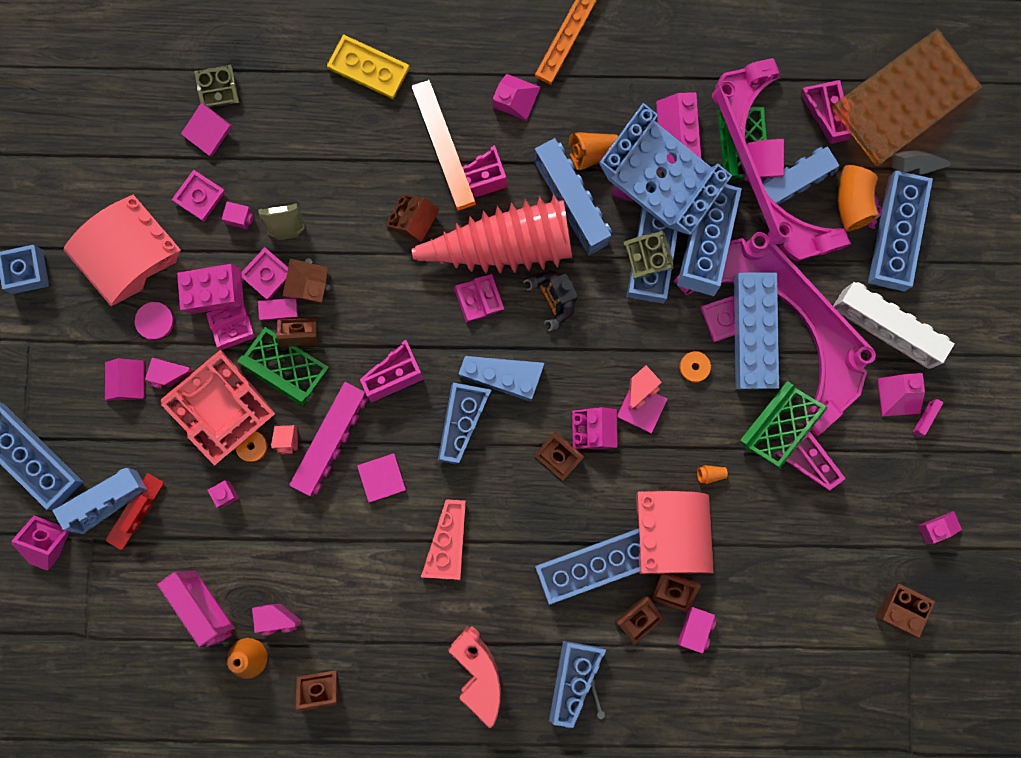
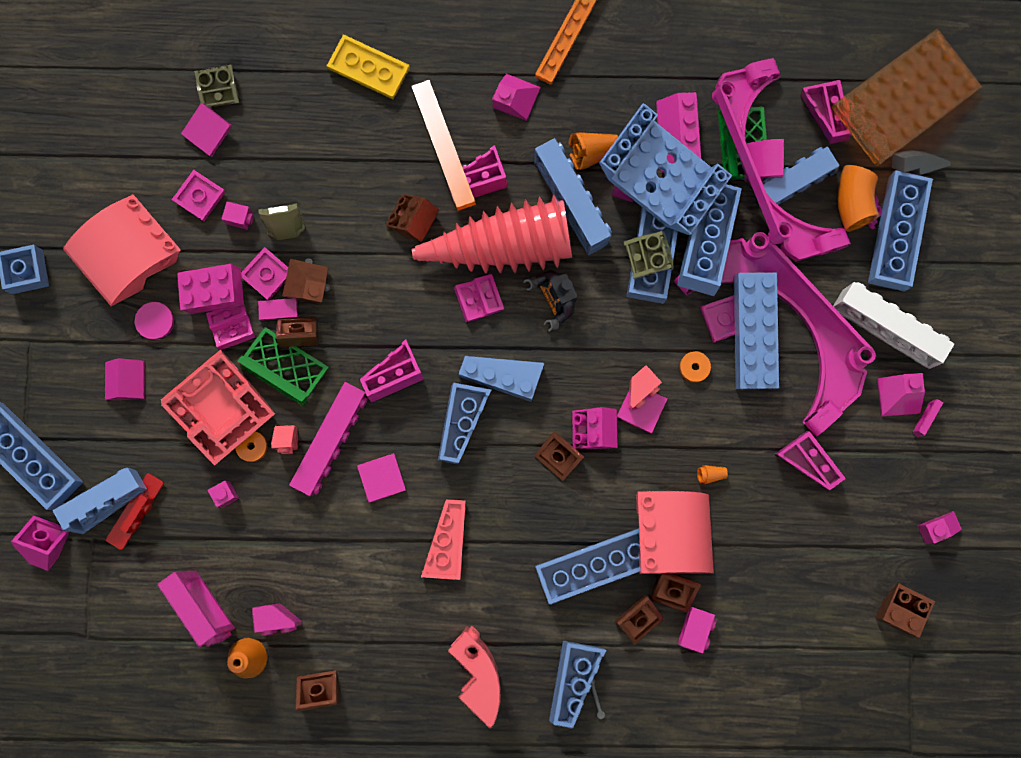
(165, 373): dark pink slope -> none
(768, 419): green fence -> none

